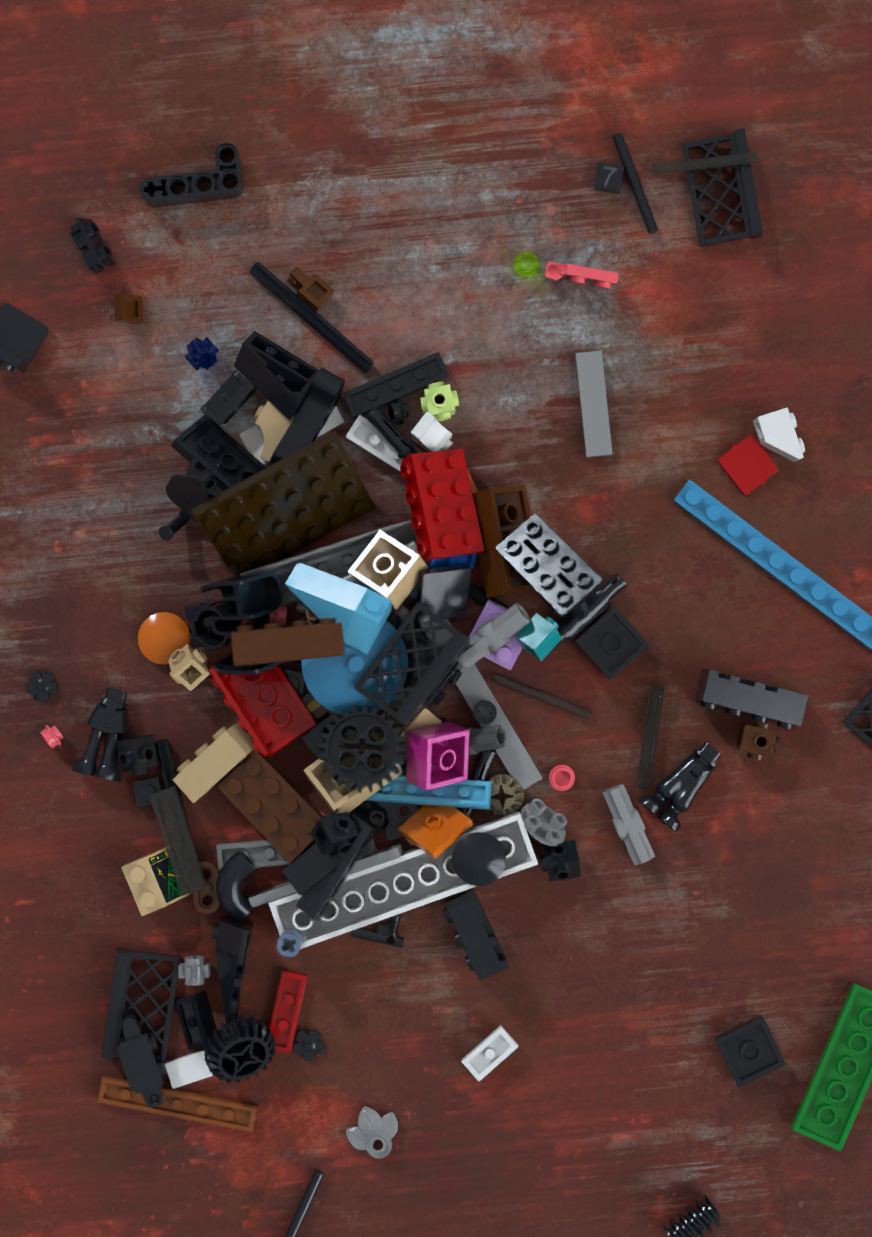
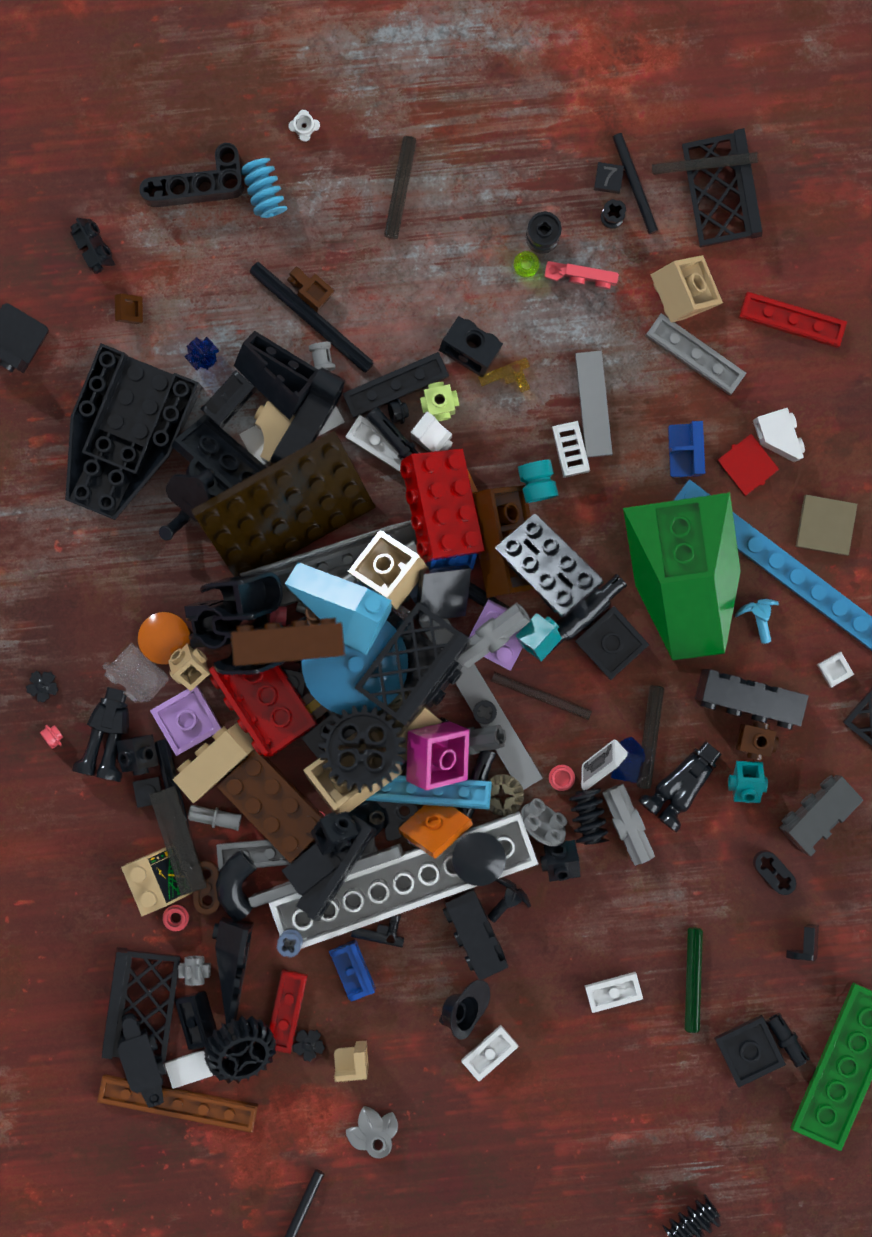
(123, 429): none -> black wedge
(137, 674): none -> clear bracket
(172, 925): none -> coral plate
(186, 720): none -> lavender plate
(214, 817): none -> light grey axle
(261, 188): none -> medium azure piece
(304, 118): none -> white plate
(322, 355): none -> light grey bush
(351, 1062): none -> tan panel
(352, 970): none -> blue hinge
(400, 187): none -> clear smoke axle
(464, 1010): none -> black piece
(475, 359): none -> black brick
(509, 375): none -> clear yellow hose
(511, 898): none -> black plant
(538, 481): none -> teal wheel
(543, 232): none -> black wheel
(573, 470): none -> white slope
(588, 816): none -> black piece
(602, 763): none -> slope
(613, 206): none -> black bush
(613, 992): none -> white plate
(630, 766): none -> clear blue tile
(686, 288): none -> tan slope
(686, 449): none -> blue panel
(686, 570): none -> green wedge
(693, 980): none -> dark green axle
(695, 354): none -> light grey tile
(748, 782): none -> teal brick
(762, 613): none -> medium azure plant
(779, 868): none -> black beam
(787, 1040): none -> black pin
(792, 319): none -> red tile
(810, 946): none -> black tile
(820, 813): none -> dark grey wedge
(826, 525): none -> dark tan tile
(835, 669): none -> white tile

